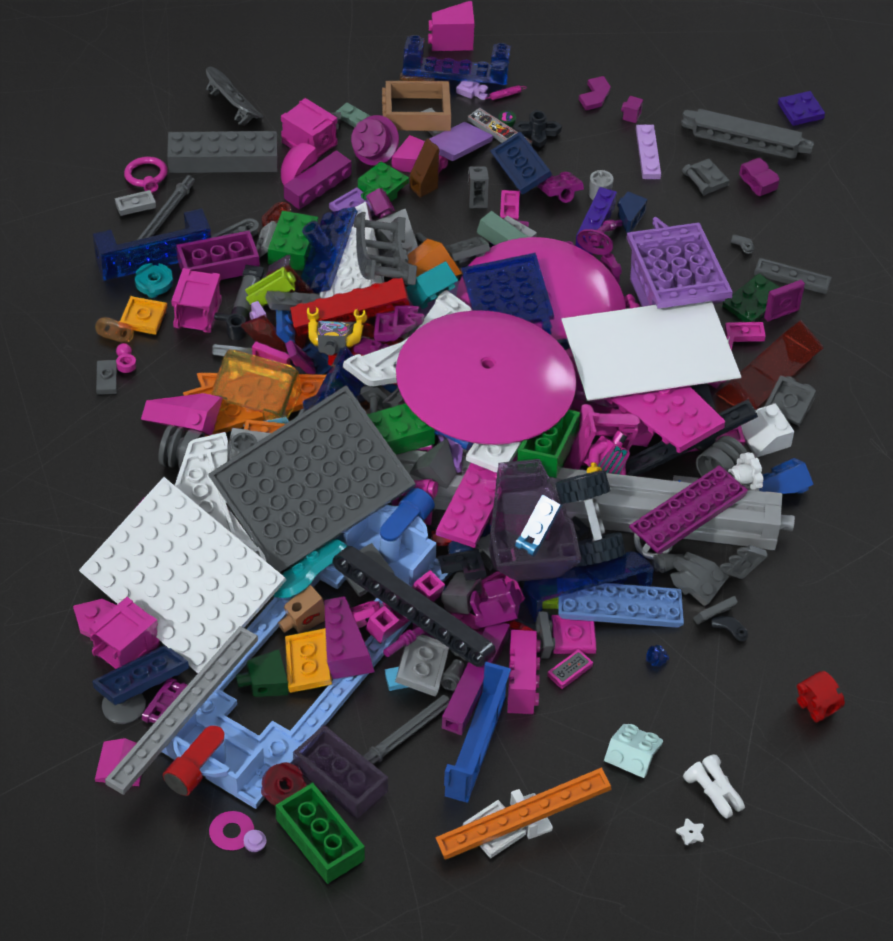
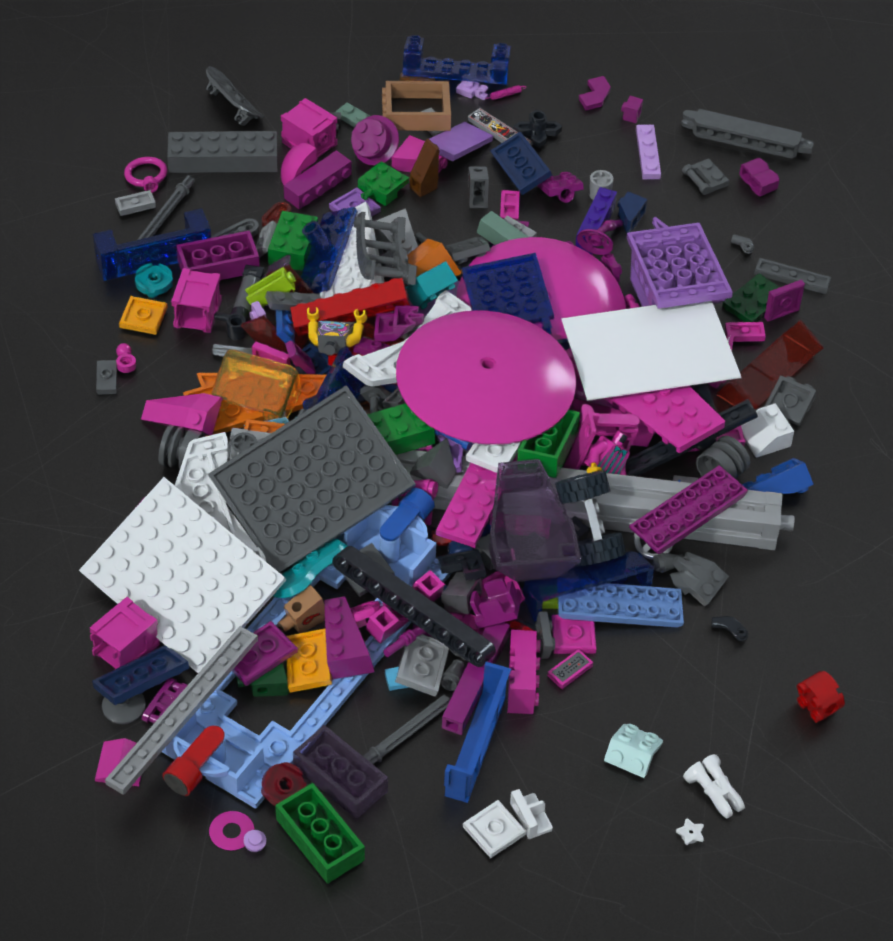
(90, 613): dark pink plate -> none
(115, 330): clear orange plate -> none
(267, 653): none -> magenta tile
(380, 203): magenta brick -> none
(452, 28): dark pink slope -> none
(507, 118): dark green tile -> none
(523, 813): orange plate -> none
(538, 525): plate -> none
(657, 655): clear blue plate -> none
(715, 610): dark grey tile -> none
(743, 563): dark grey plate -> none
(748, 472): white plant -> none
(801, 108): dark purple plate -> none

